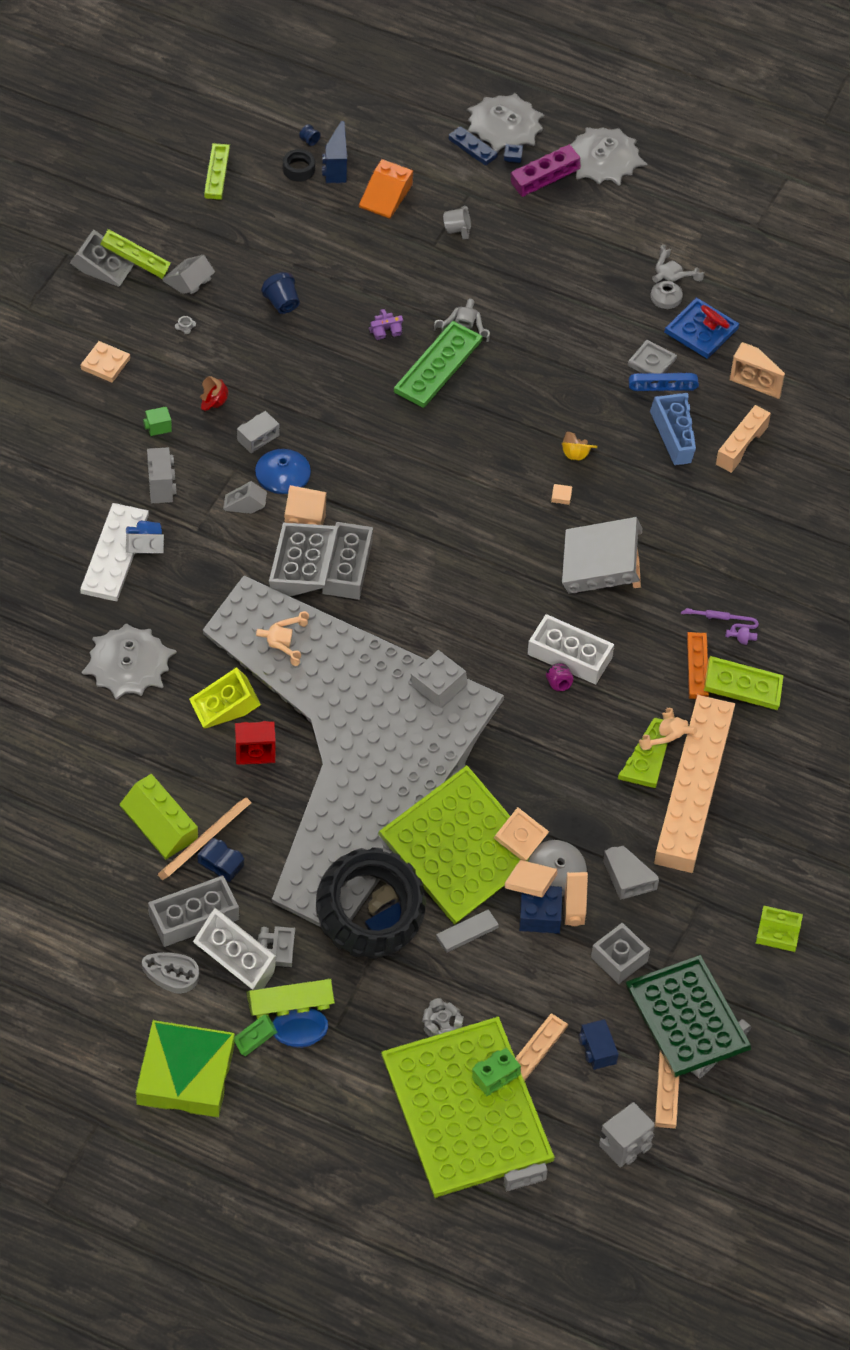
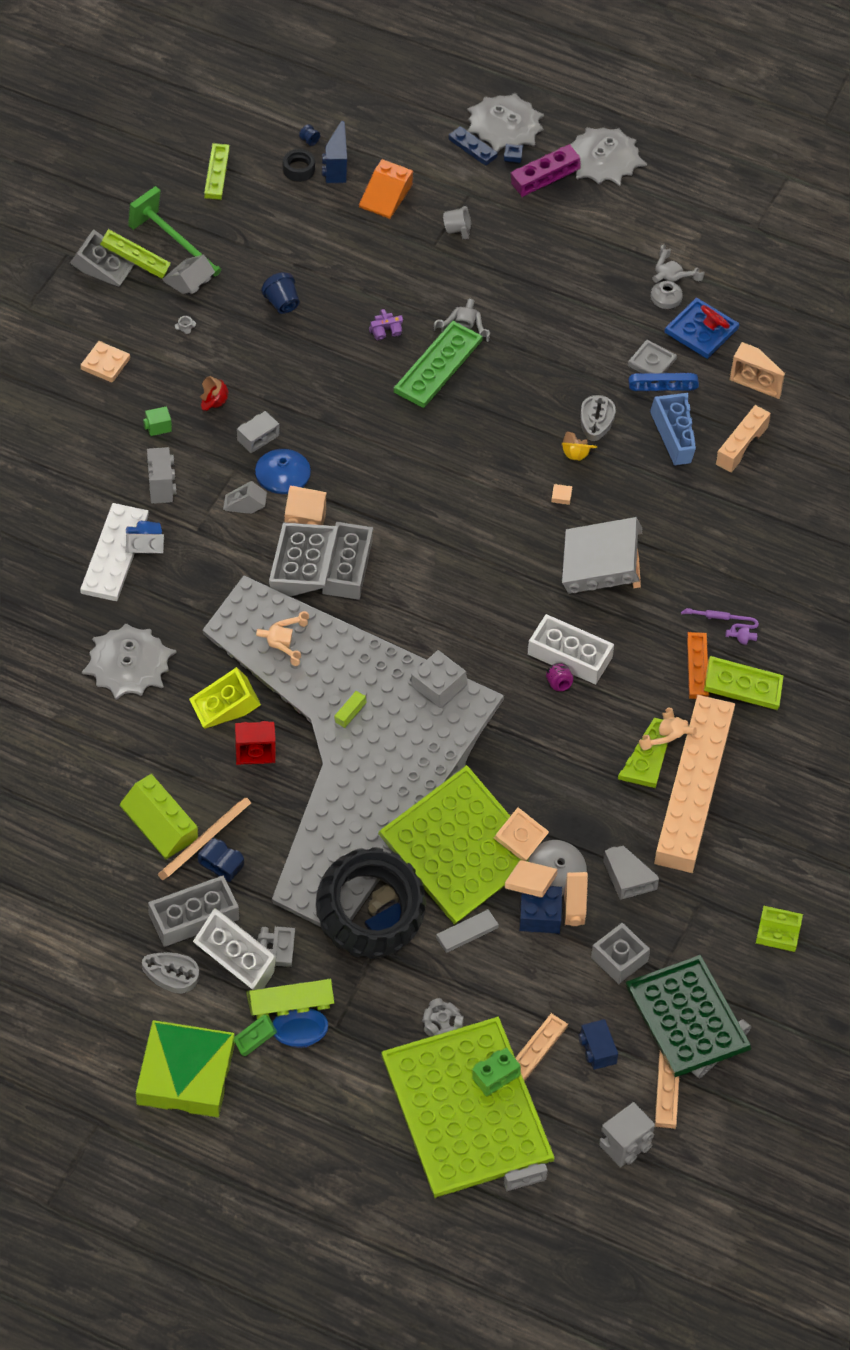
(147, 207): none -> bright green tile
(350, 709): none -> lime piece
(605, 419): none -> light grey piece

